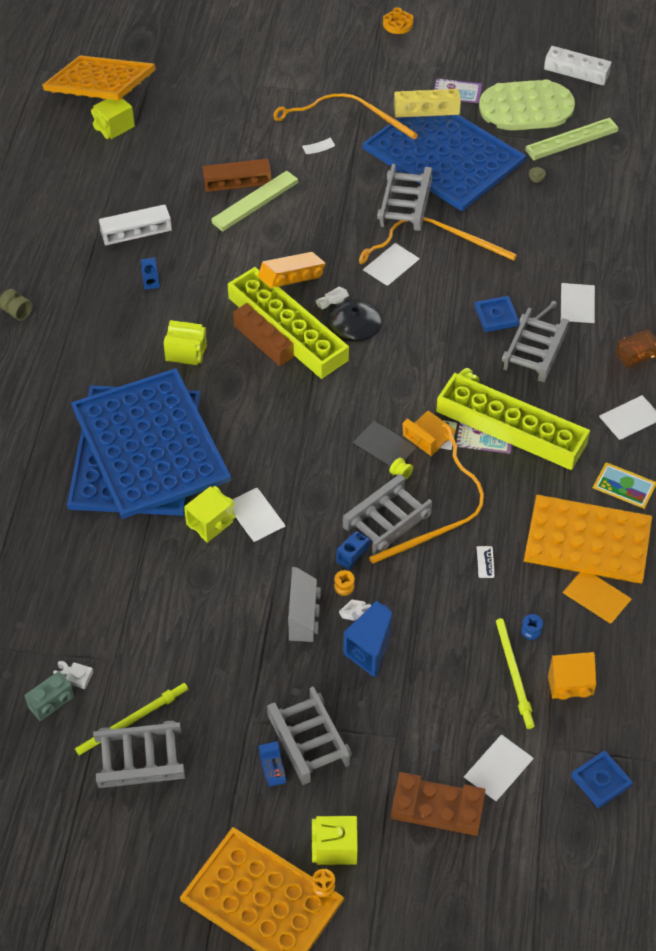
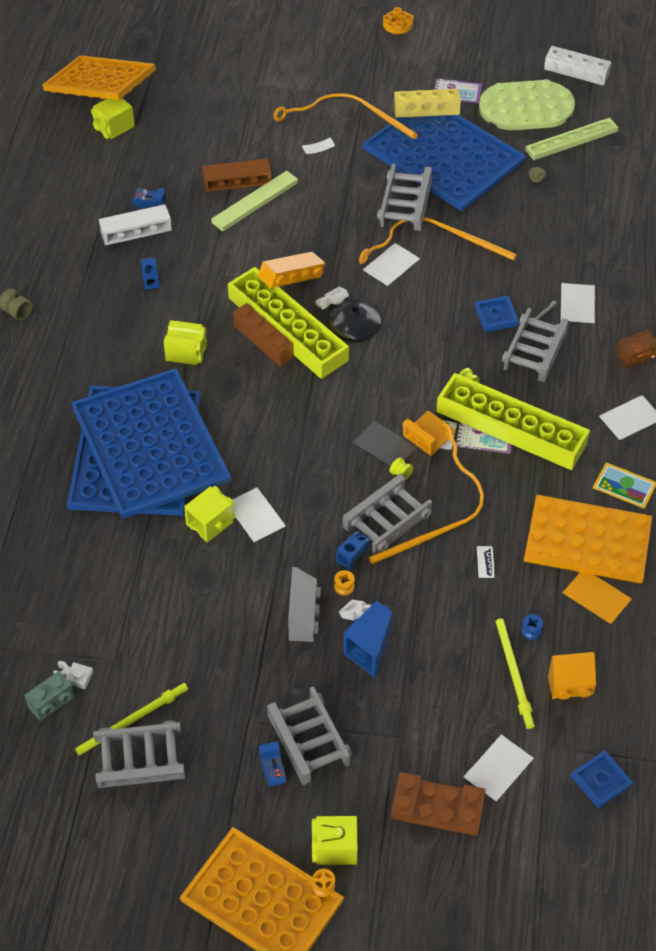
(146, 199): none -> blue leg

